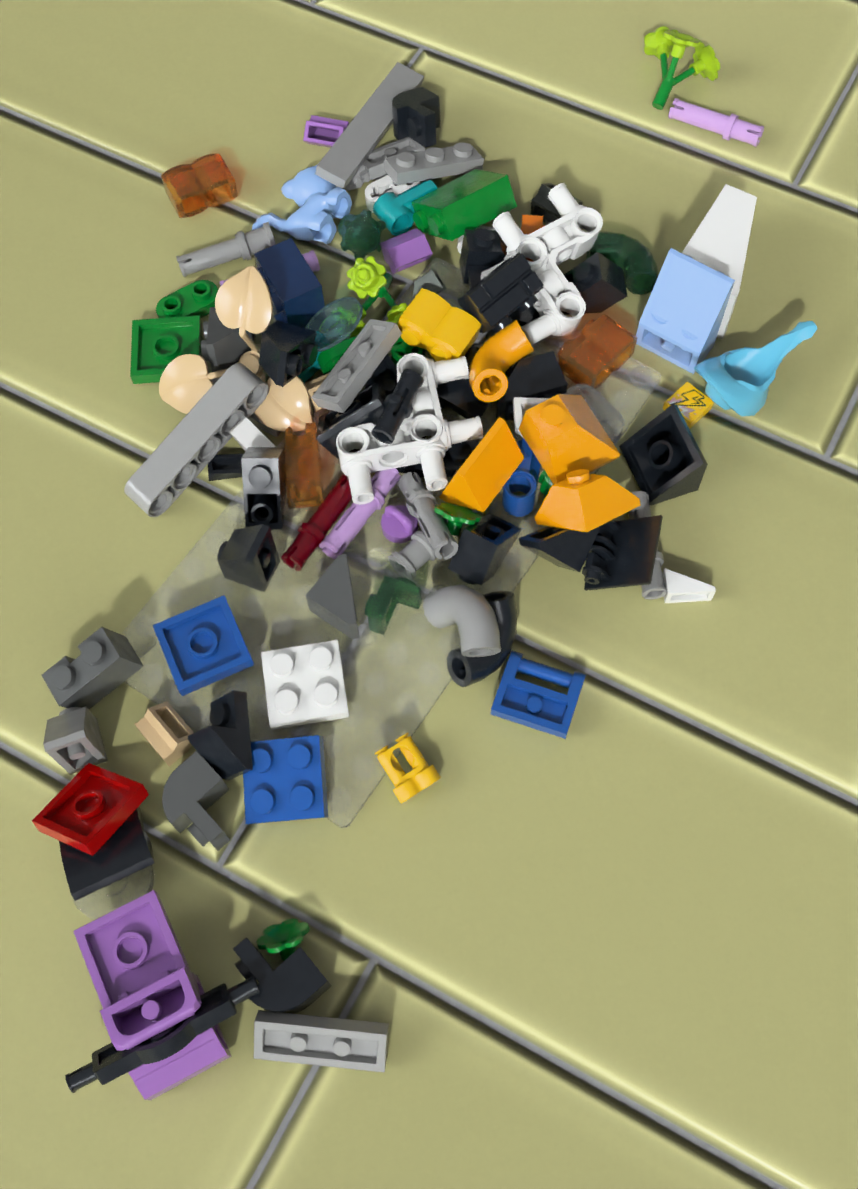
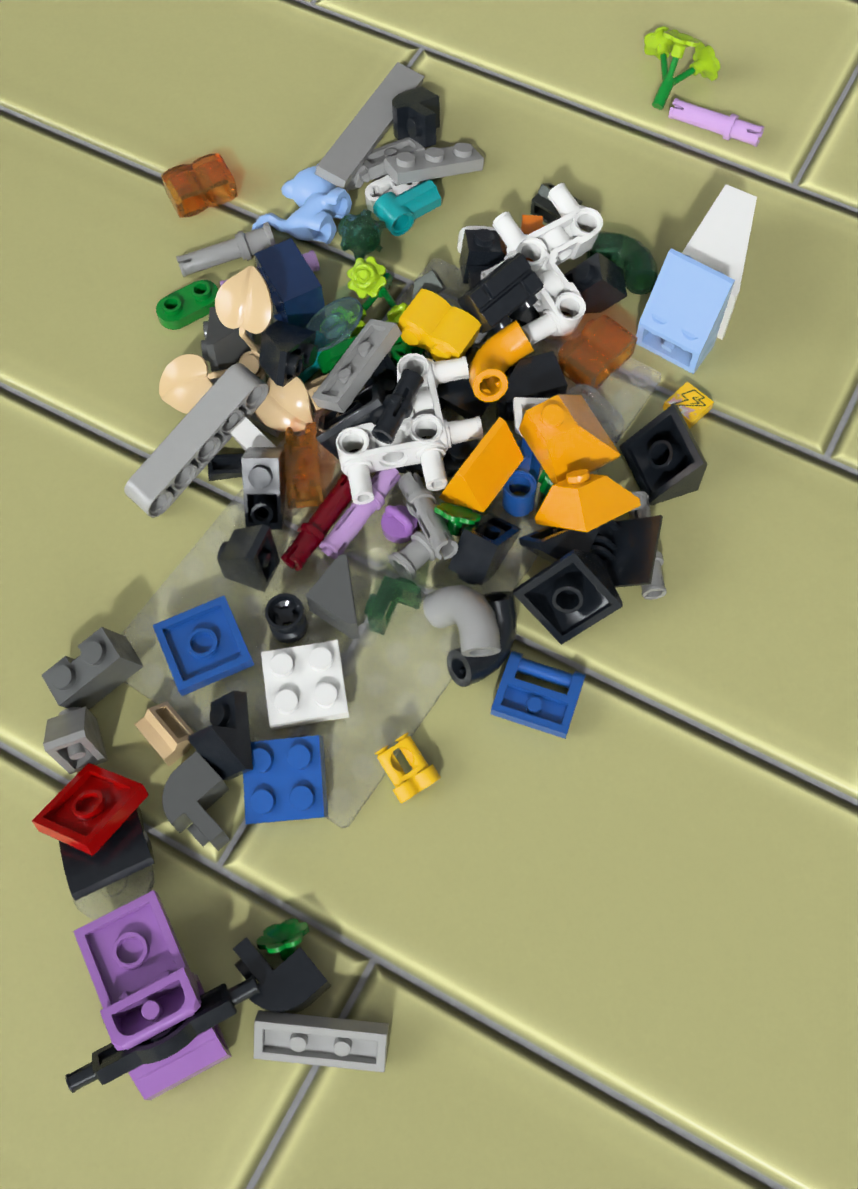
(161, 341): green plate -> none
(284, 610): none -> black wheel
(323, 131): medium lavender piece -> none
(406, 250): medium lavender piece -> none
(463, 204): green brick -> none
(570, 594): none -> black slope
(685, 589): white piece -> none
(743, 376): medium azure hat -> none

